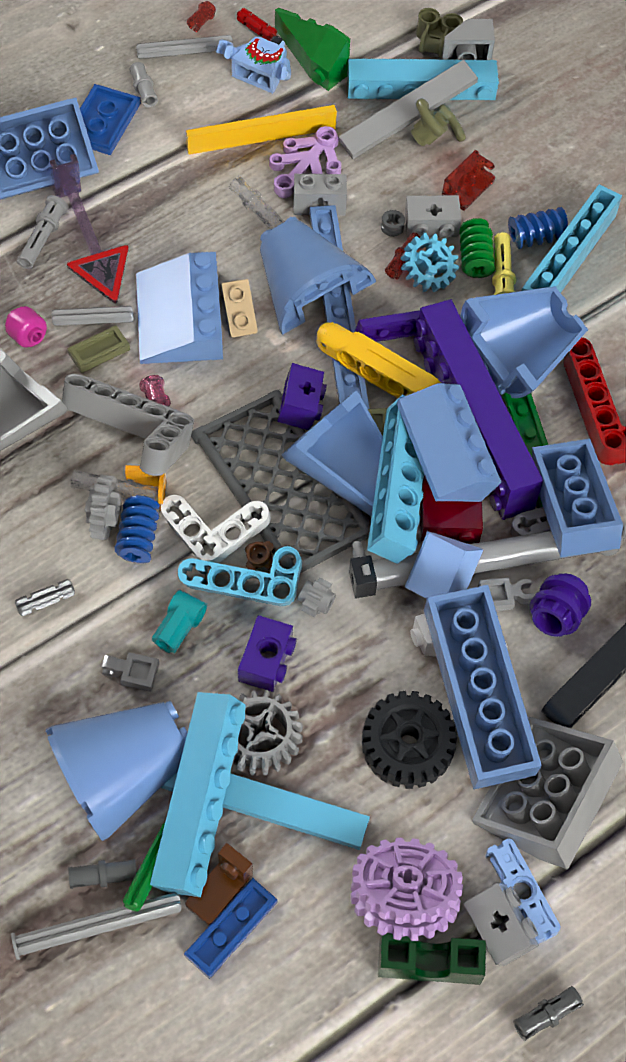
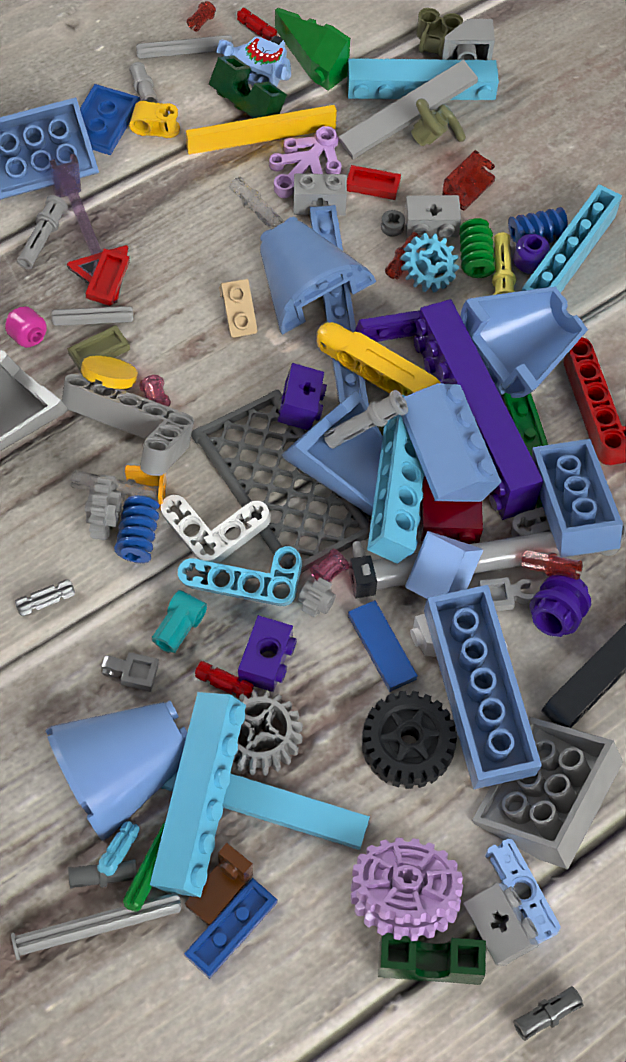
(107, 277): none -> red tile
(109, 370): none -> yellow tile
(118, 848): none -> medium azure axle
(153, 118): none -> yellow piece
(180, 310): slope -> none
(223, 680): none -> red axle
(231, 82): none -> dark green arch
(254, 549): reddish brown plate -> none
(330, 566): none -> clear pink bush
(373, 182): none -> red tile
(376, 415): none -> light grey pin
(382, 646): none -> blue tile
(530, 252): none -> dark purple head
(551, 564): none -> clear red axle

